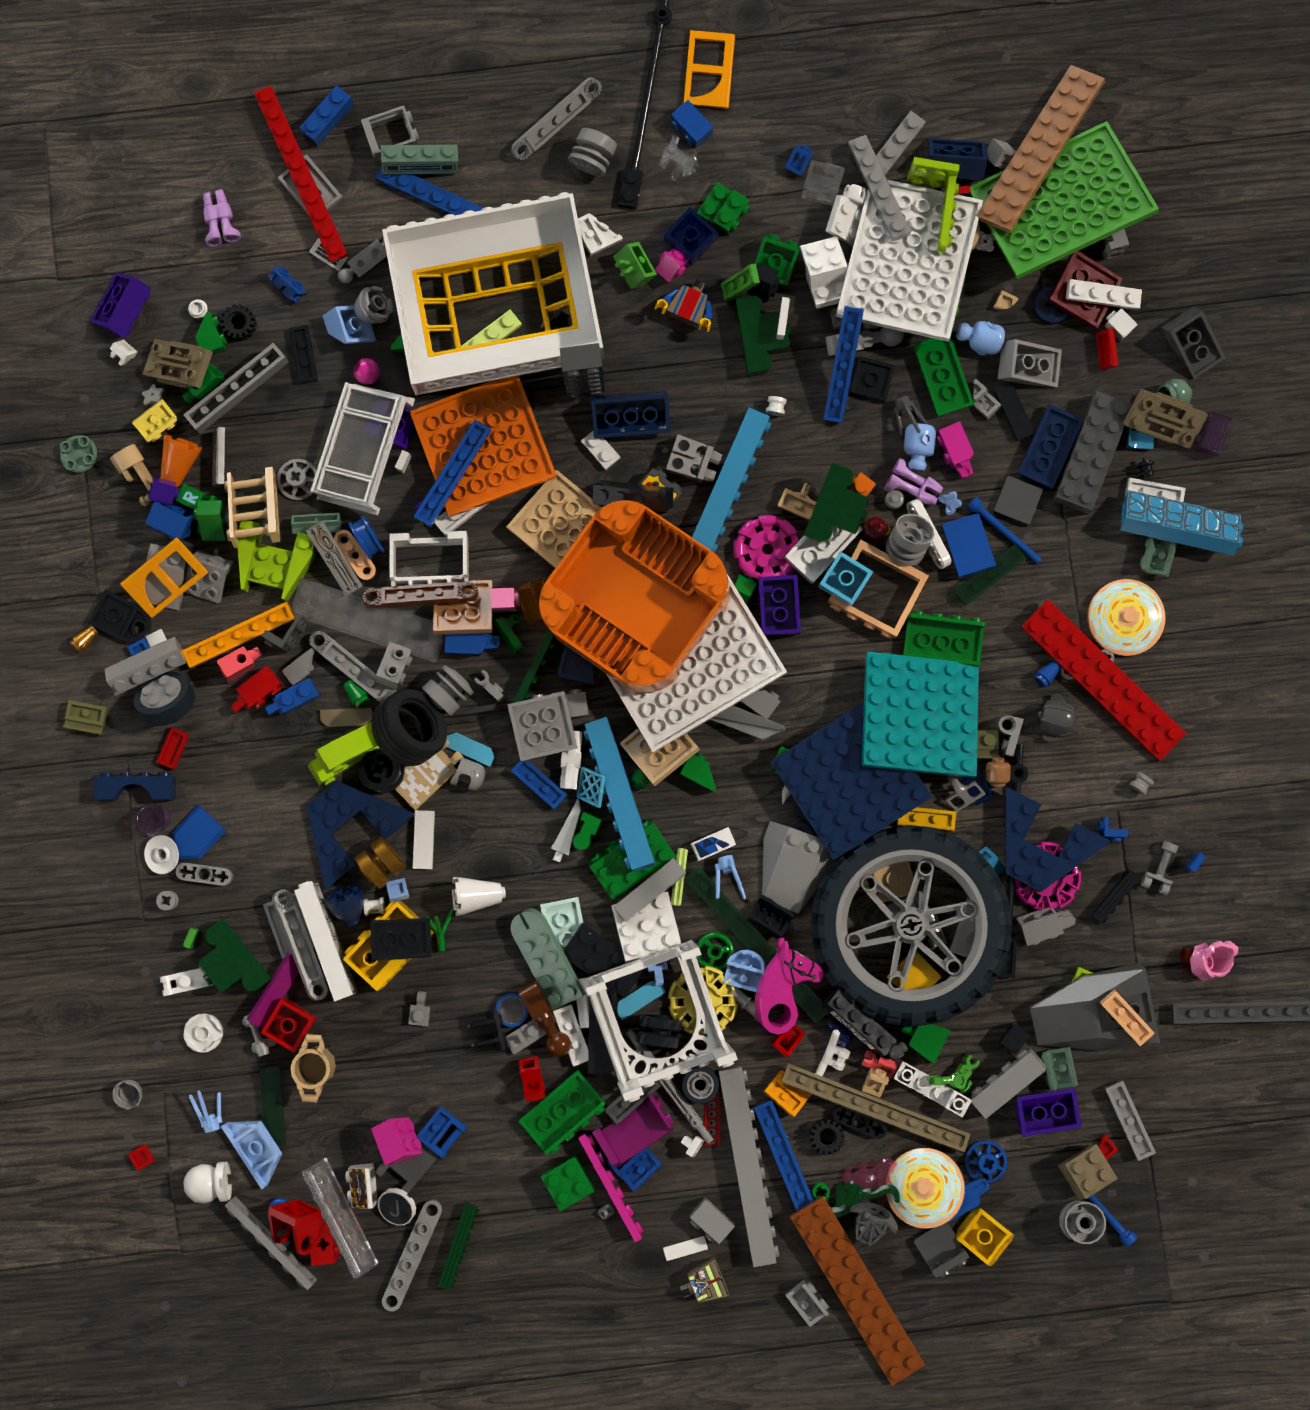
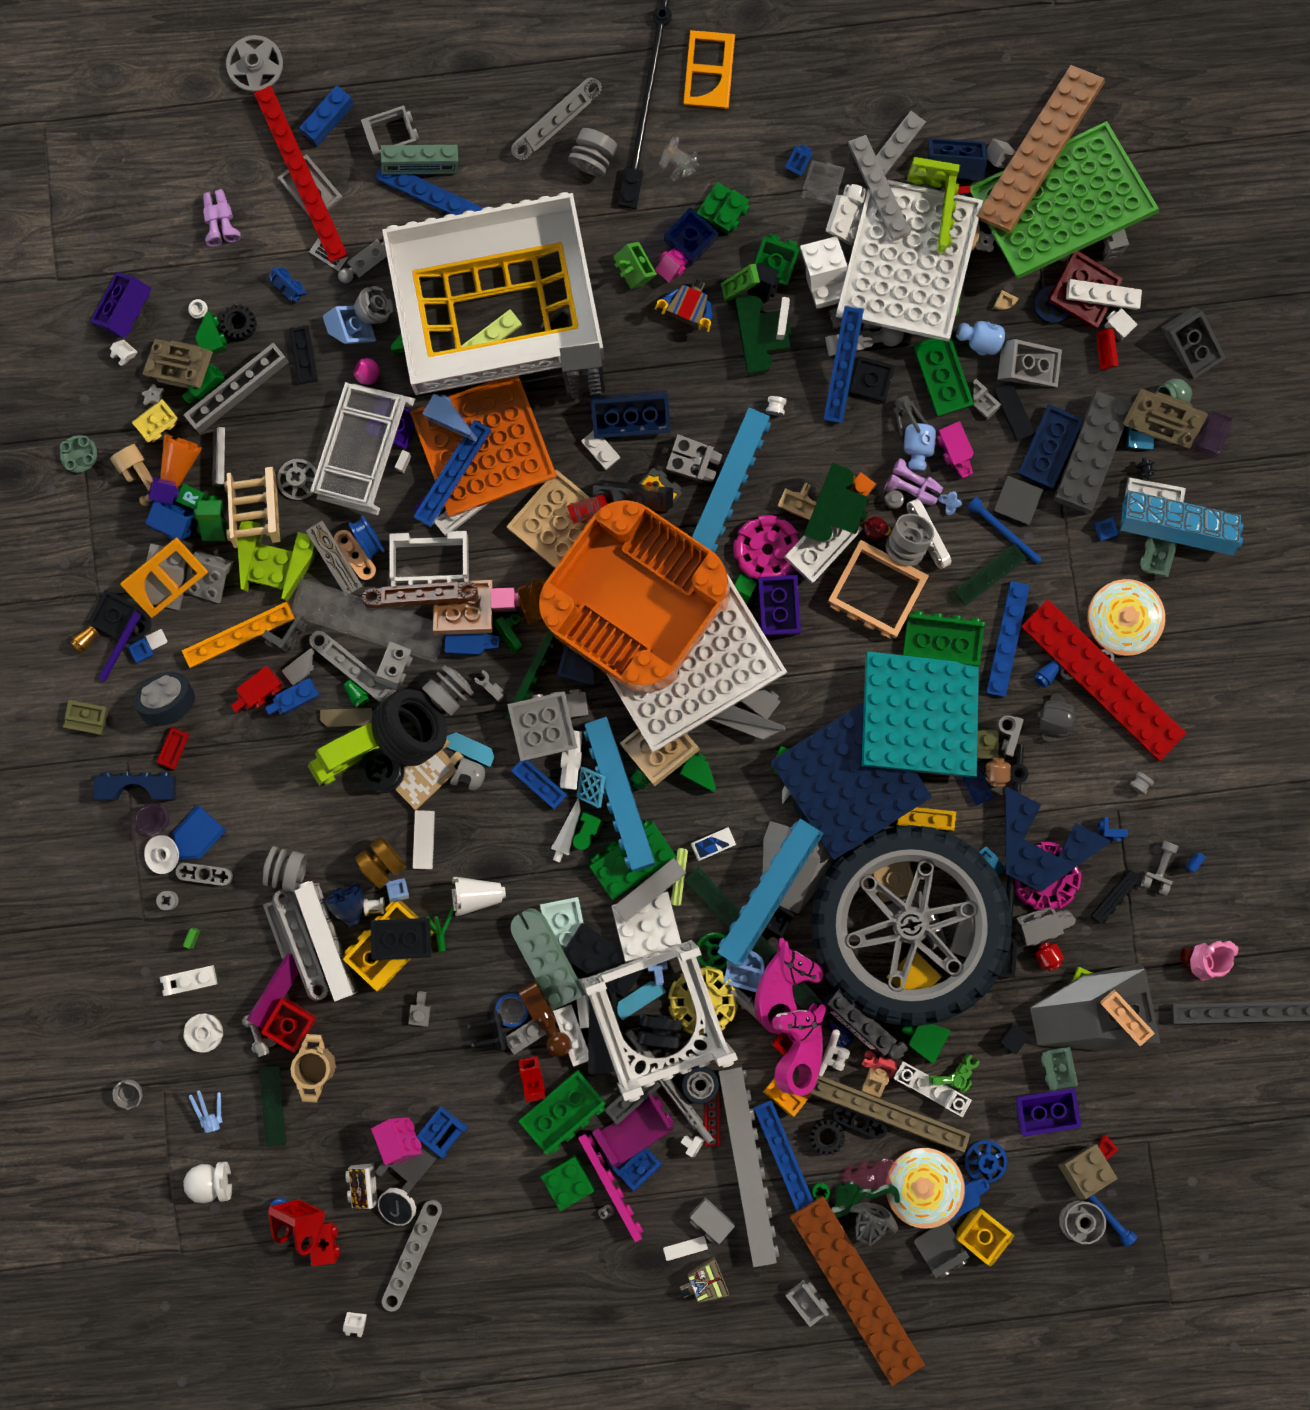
(119, 646): none -> dark purple bar
(141, 1157): red tile -> none
(144, 666): light grey brick -> none
(230, 961): dark green brick -> none
(232, 668): coral torso -> none
(254, 63): none -> light grey wheel
(255, 1148): light blue wing -> none
(263, 1237): light grey plate -> none
(279, 868): none -> light grey wheel
(303, 522): sand green piece -> none
(337, 807): dark blue wing -> none
(339, 1218): clear plate -> none
(354, 1323): none -> white tile
(444, 414): none -> medium blue slope
(458, 1246): dark green piece -> none
(586, 508): none -> red tile
(596, 235): white wing -> none
(691, 124): blue brick -> none
(727, 865): light blue plant -> none
(770, 892): none -> dark azure brick
(806, 1051): none -> dark pink animal
(845, 579): medium azure brick -> none
(961, 790): light grey piece -> none
(969, 545): blue tile -> none
(1007, 639): none -> blue plate
(1007, 1083): light grey brick -> none
(1049, 956): none -> red head
(1106, 529): none -> blue tile
(1129, 1120): light grey plate -> none

